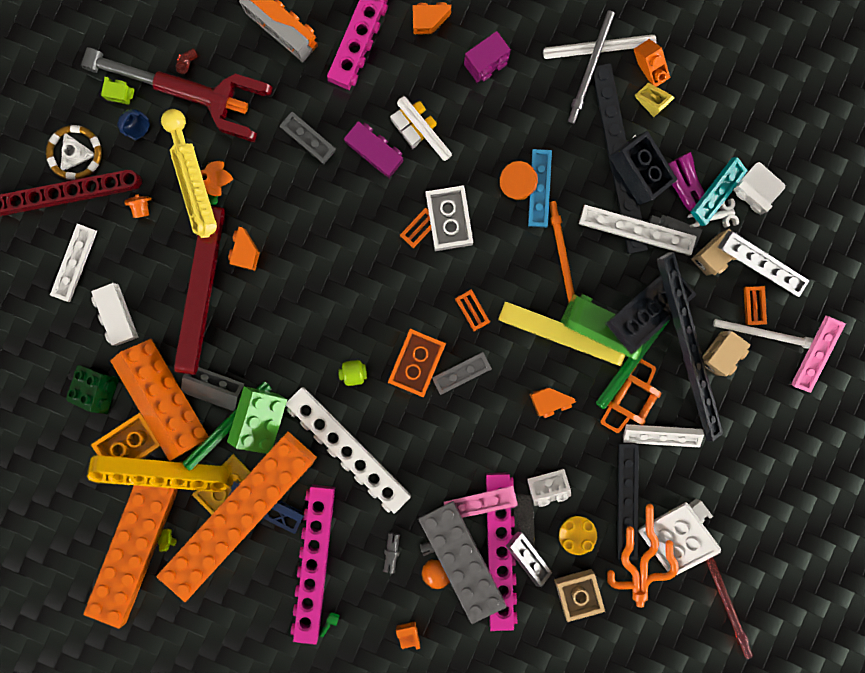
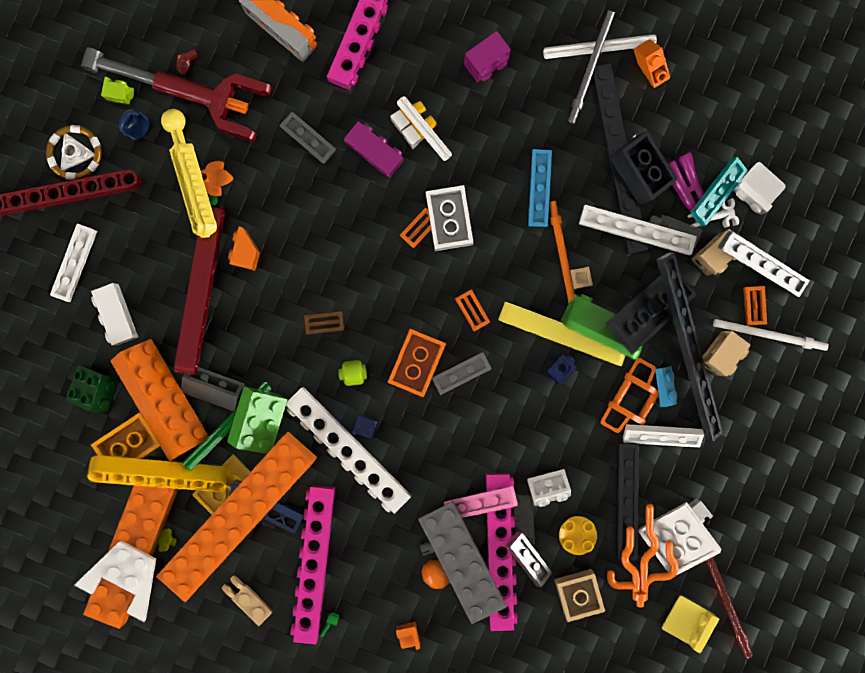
(127, 569): none -> white wing
(138, 205): orange piece -> none
(248, 601): none -> tan hinge
(308, 325): none -> clear orange tile
(365, 426): none -> clear blue panel
(391, 552): dark grey pin -> none
(429, 17): orange slope -> none
(518, 180): orange tile -> none
(549, 400): orange slope -> none
(569, 365): none -> clear blue brick
(581, 277): none -> tan tile
(623, 373): green axle -> none
(653, 98): light yellow slope -> none
(666, 388): none -> dark azure plate
(690, 623): none -> light yellow bracket
(818, 354): bright pink plate -> none

